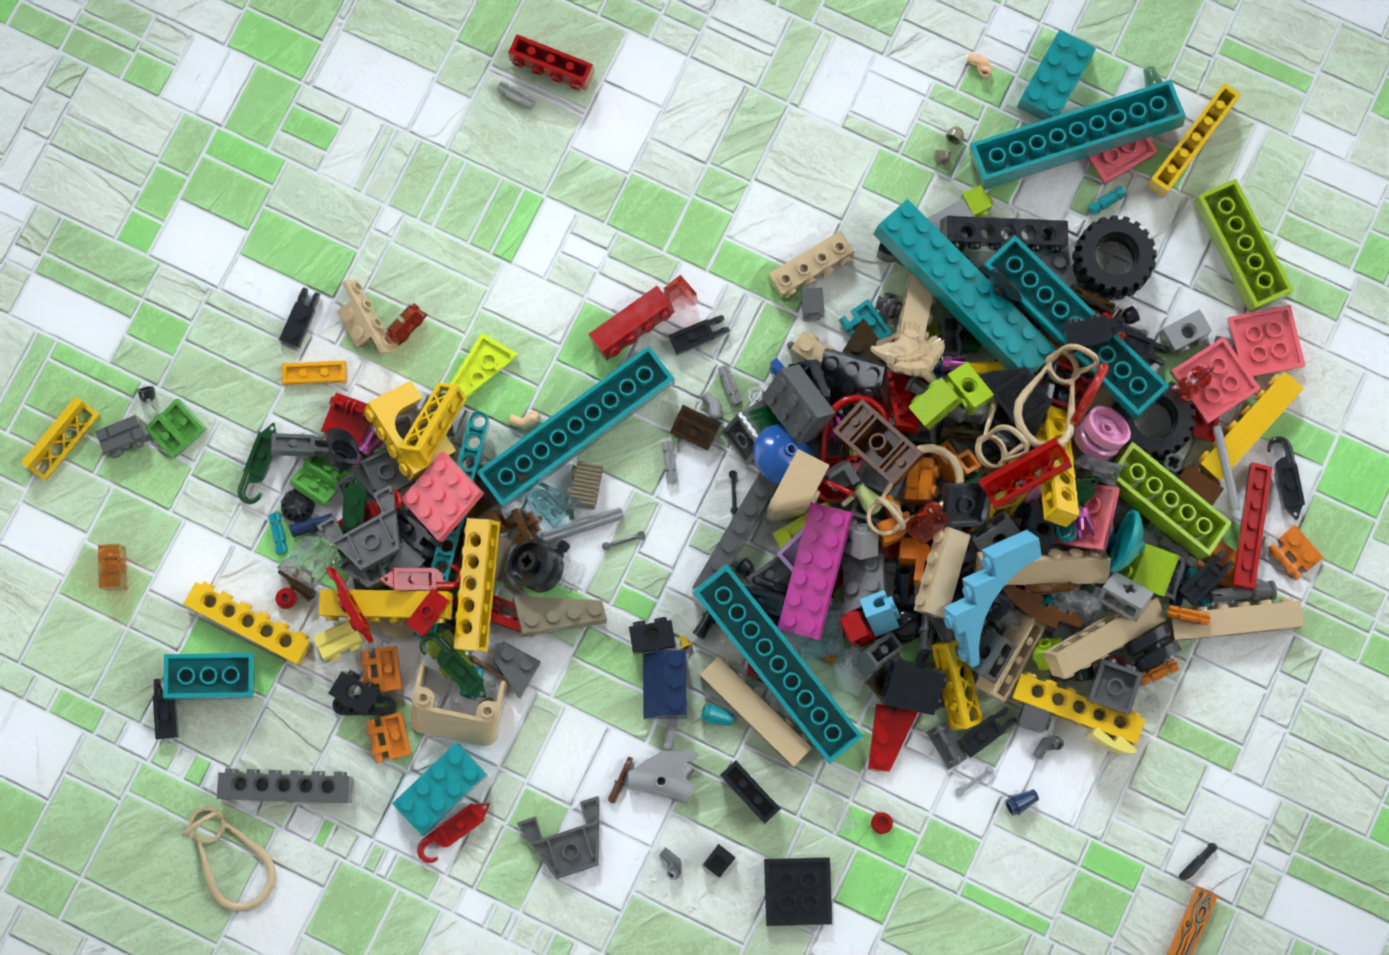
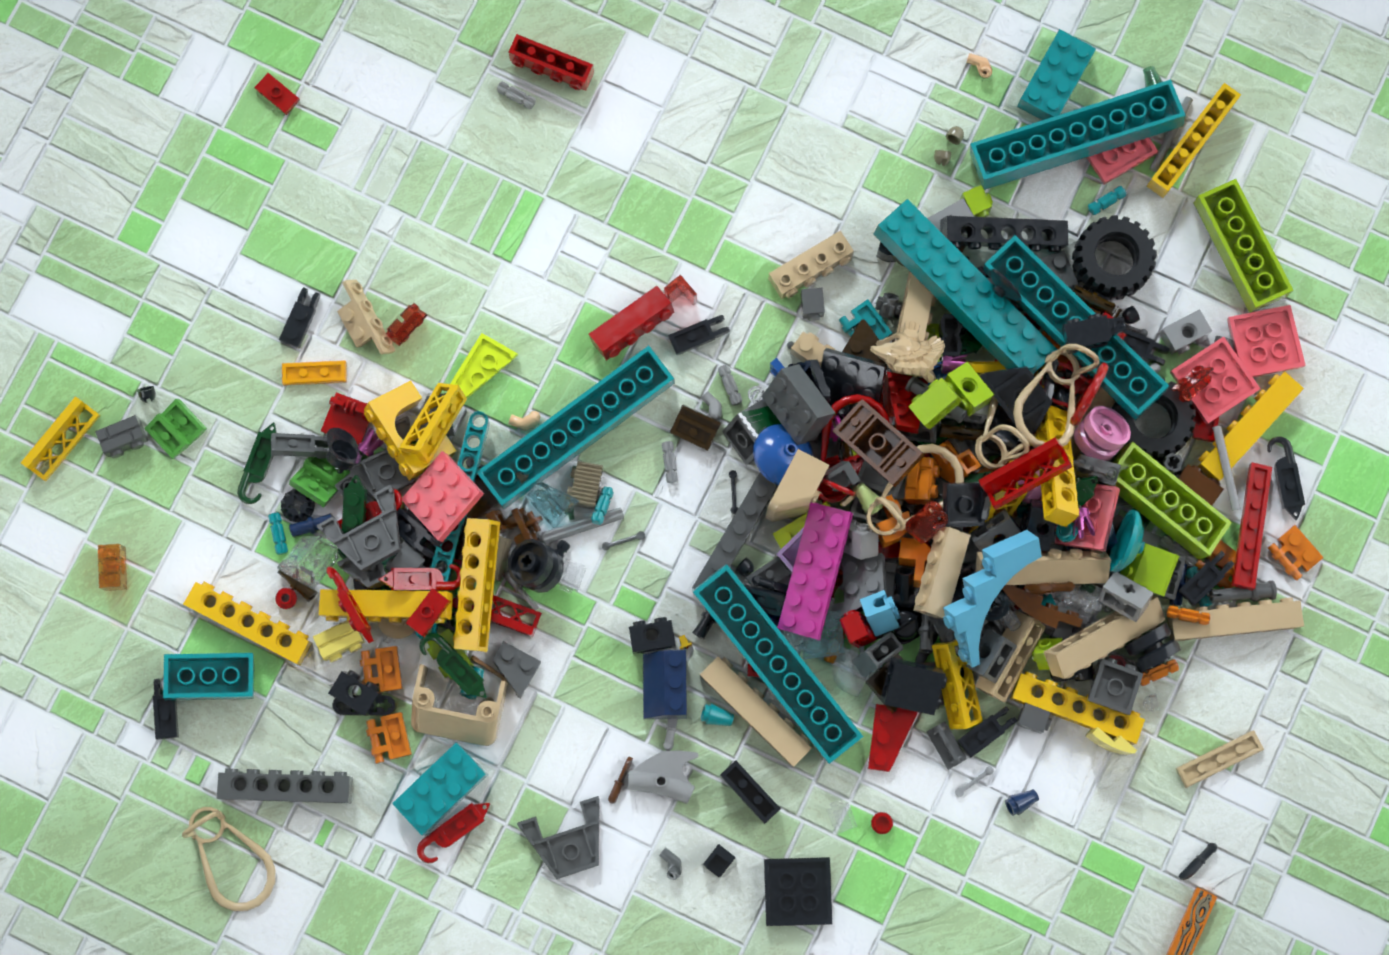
(277, 93): none -> red plate
(550, 615): dark tan wing -> none
(602, 505): none -> teal axle
(1047, 744): dark grey arm -> none
(1168, 139): none -> light grey bar
(1219, 759): none -> tan tile

